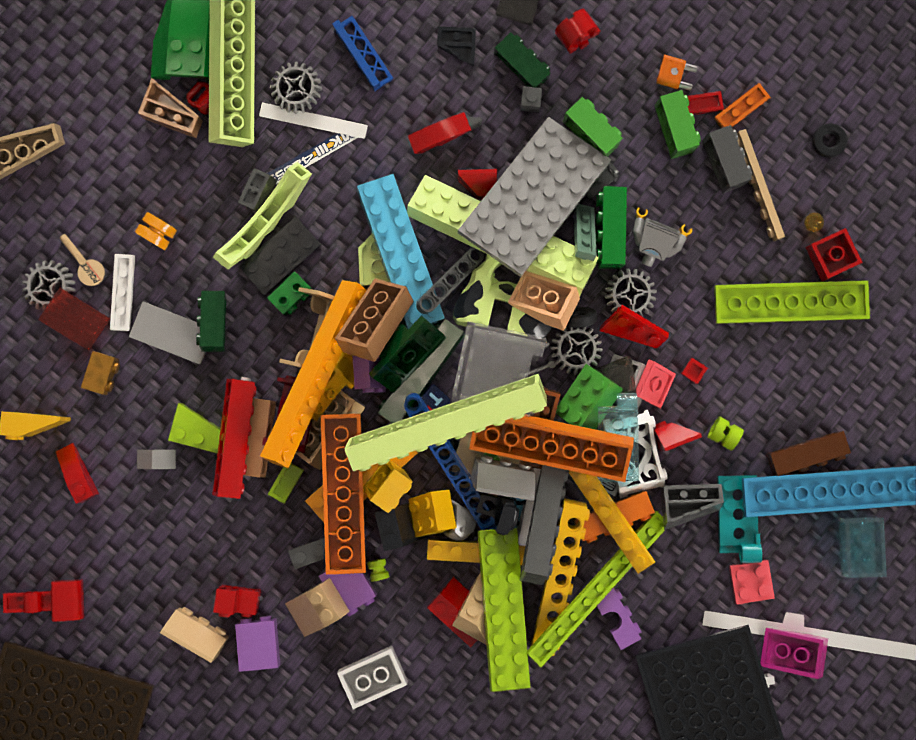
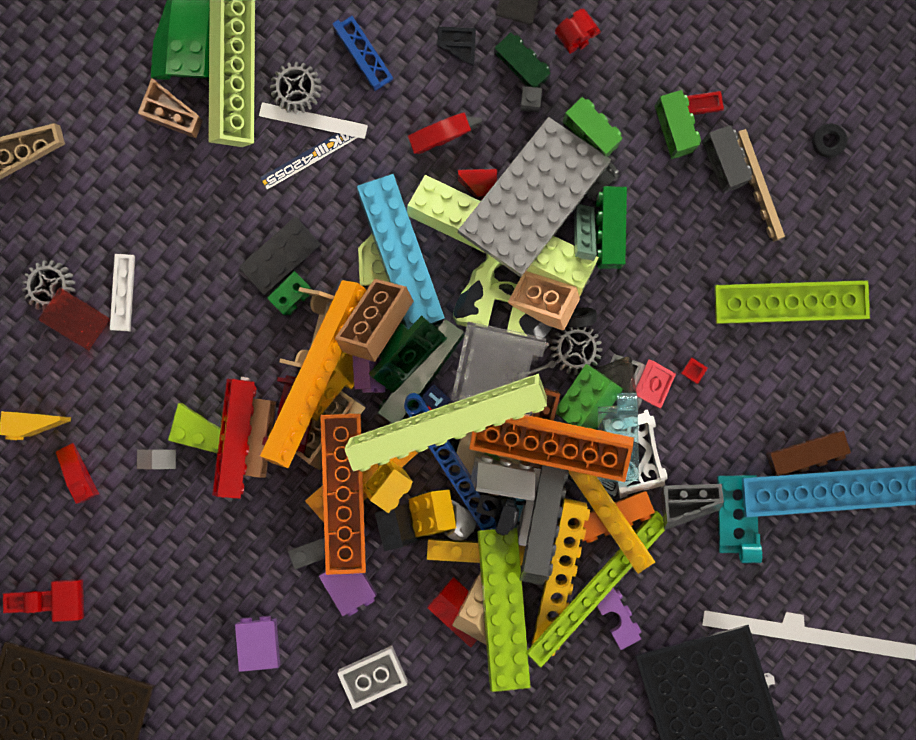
(90, 271): tan piece -> none
(100, 373): pearl gold brick -> none
(156, 231): light orange wheel -> none
(167, 332): light grey tile -> none
(195, 634): tan slope -> none
(202, 102): red piece -> none
(211, 321): dark green brick -> none
(236, 600): red brick -> none
(257, 190): dark grey hinge -> none
(266, 218): yellowish green arch -> none
(285, 483): lime plate -> none
(317, 607): tan slope -> none
(378, 571): lime wheel -> none
(442, 283): dark grey beam -> none
(630, 285): light grey gear -> none
(633, 327): red wing -> none
(657, 239): light grey torso -> none
(672, 71): orange piece -> none
(673, 435): slope -> none
(732, 433): lime wheel -> none
(742, 106): orange tile -> none
(751, 582): coral plate -> none
(794, 652): dark pink slope -> none
(814, 222): clear yellow plate -> none
(833, 254): red brick -> none
(862, 547): clear light blue brick -> none

